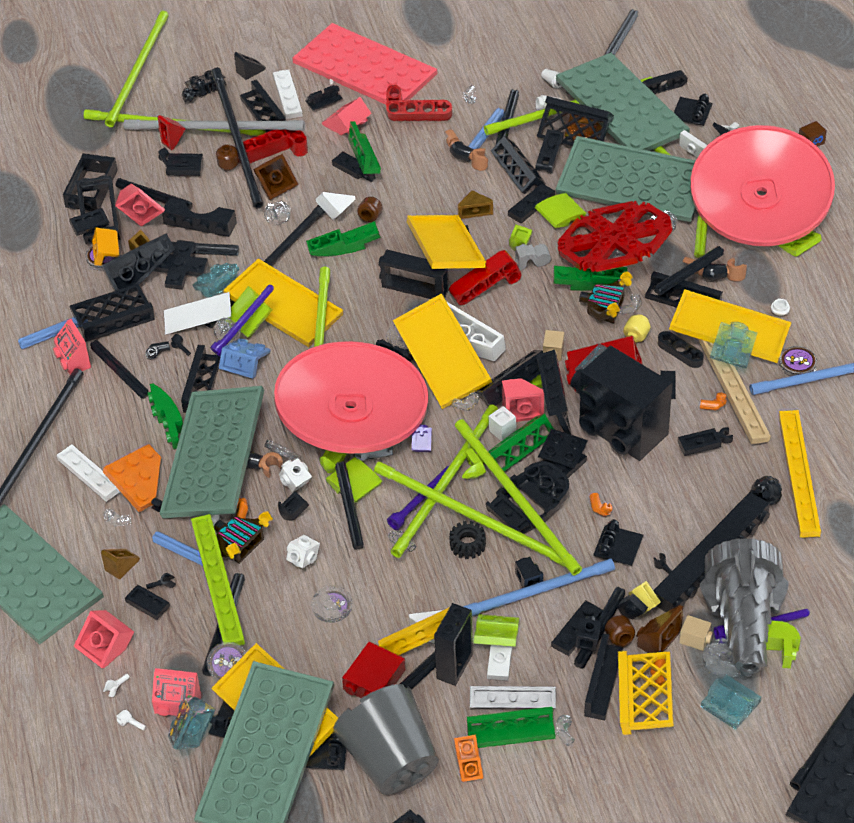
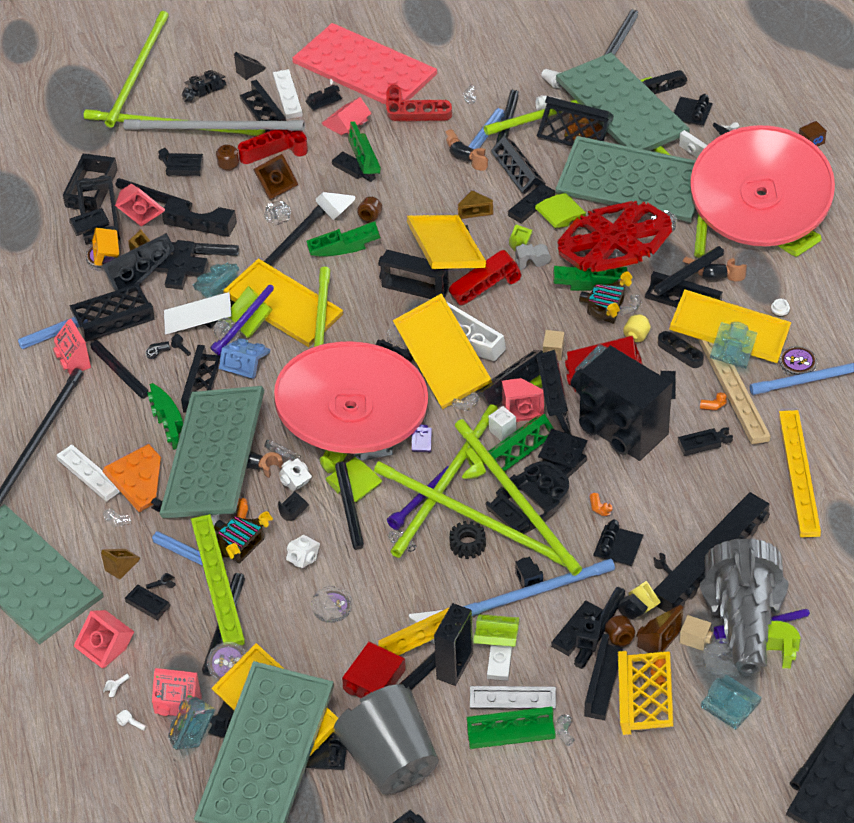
(170, 131): red slope -> none
(254, 193): black piece -> none
(468, 758): orange slope -> none
(549, 150): black plate -> none
(768, 489): black piece -> none

